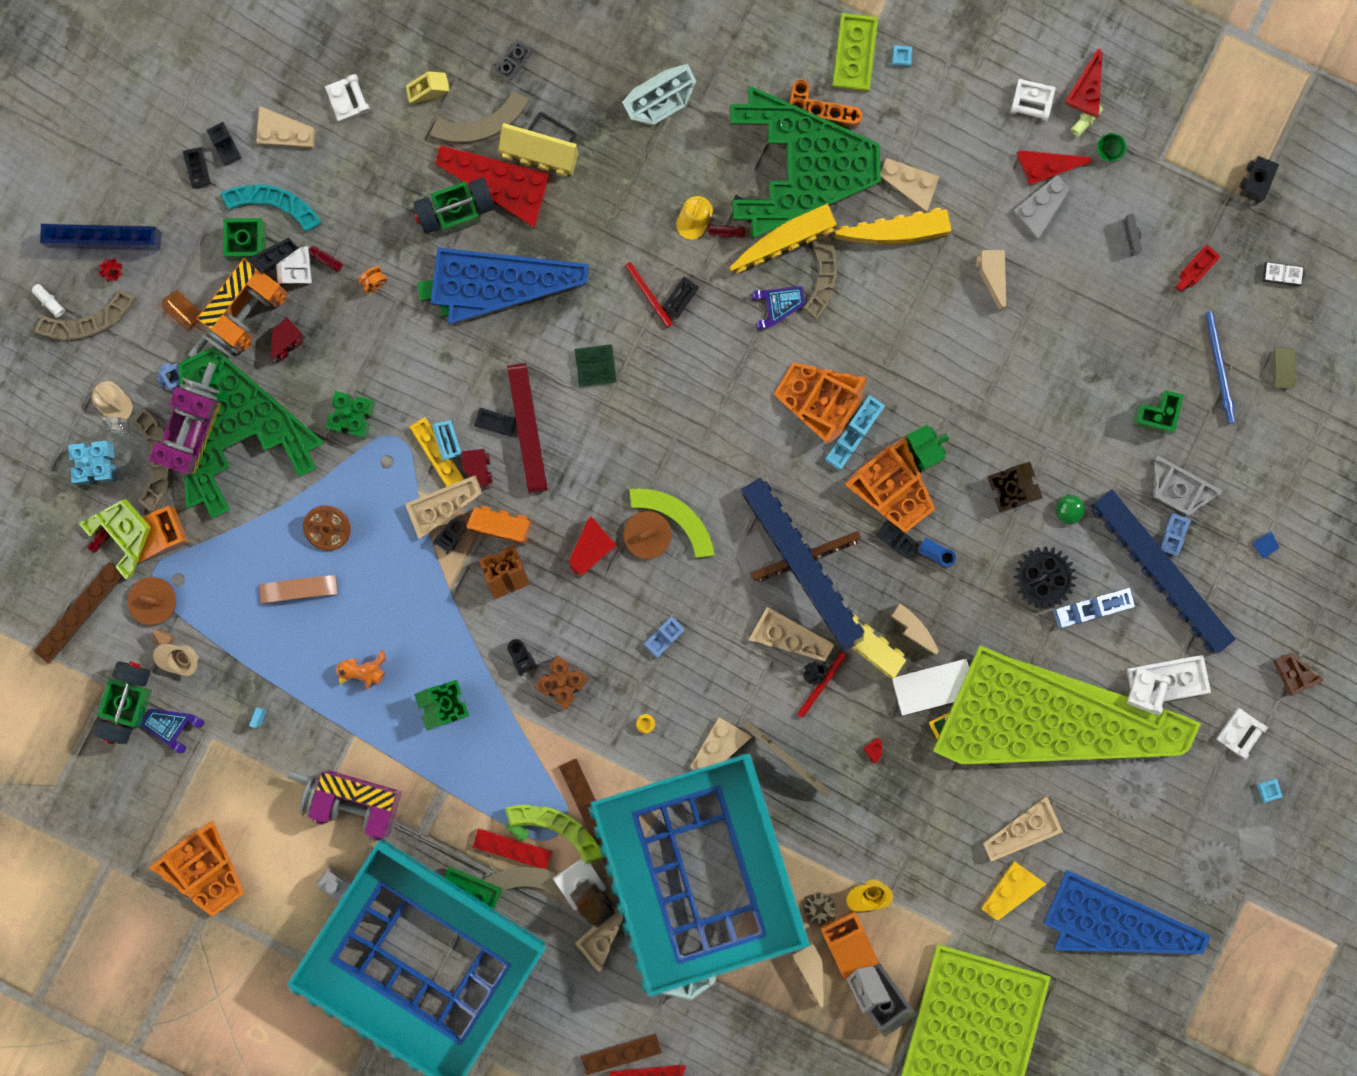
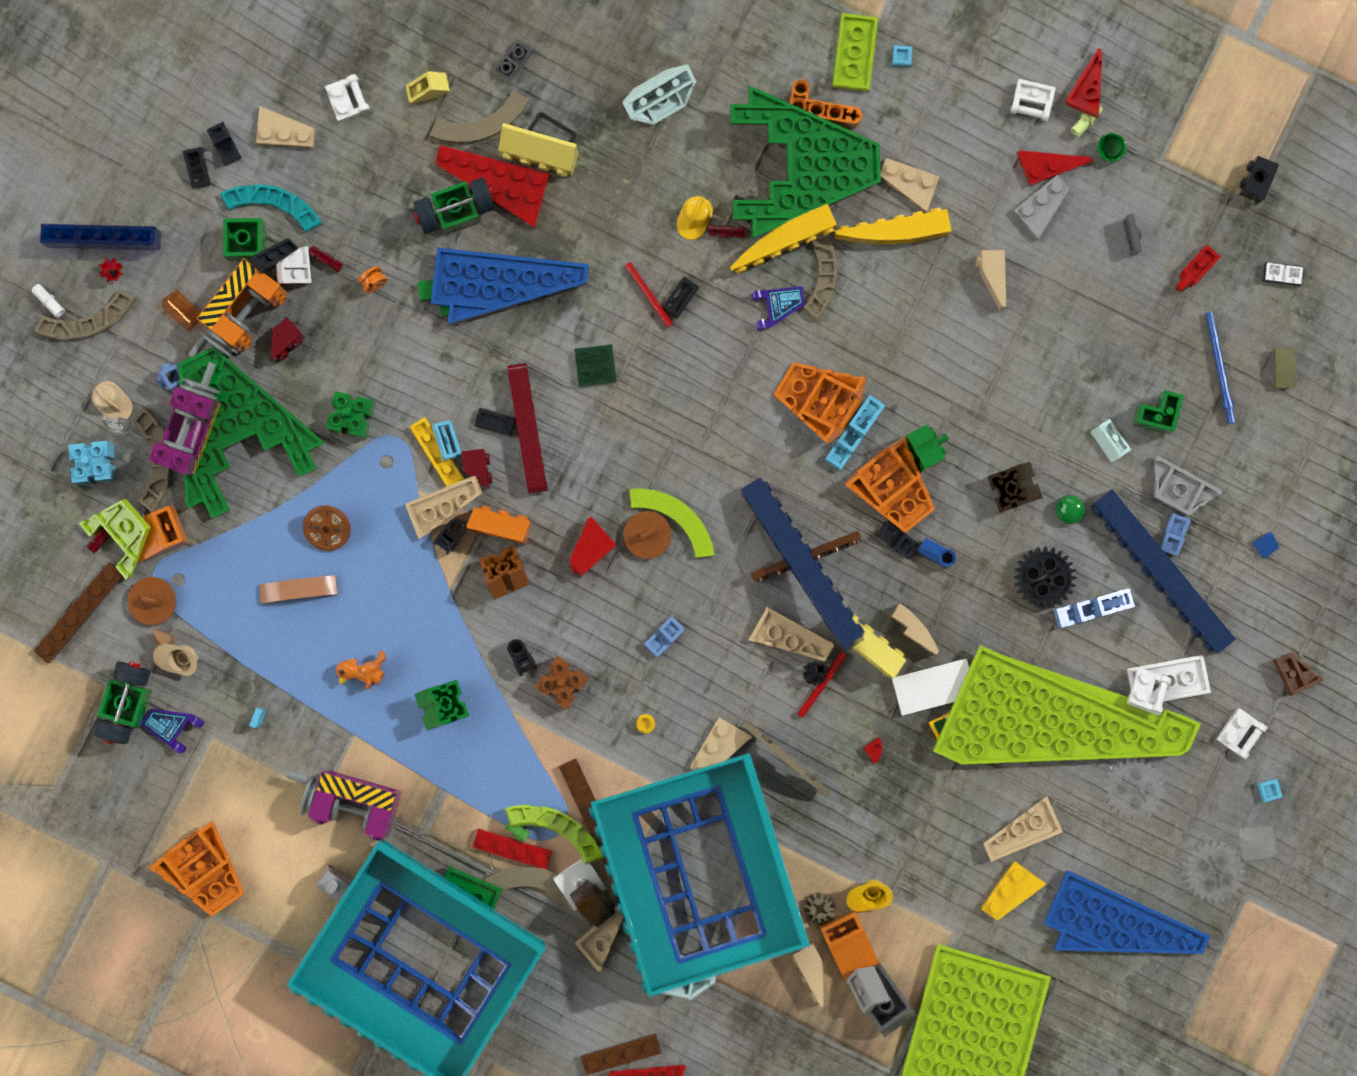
(1110, 440): none -> light aqua slope

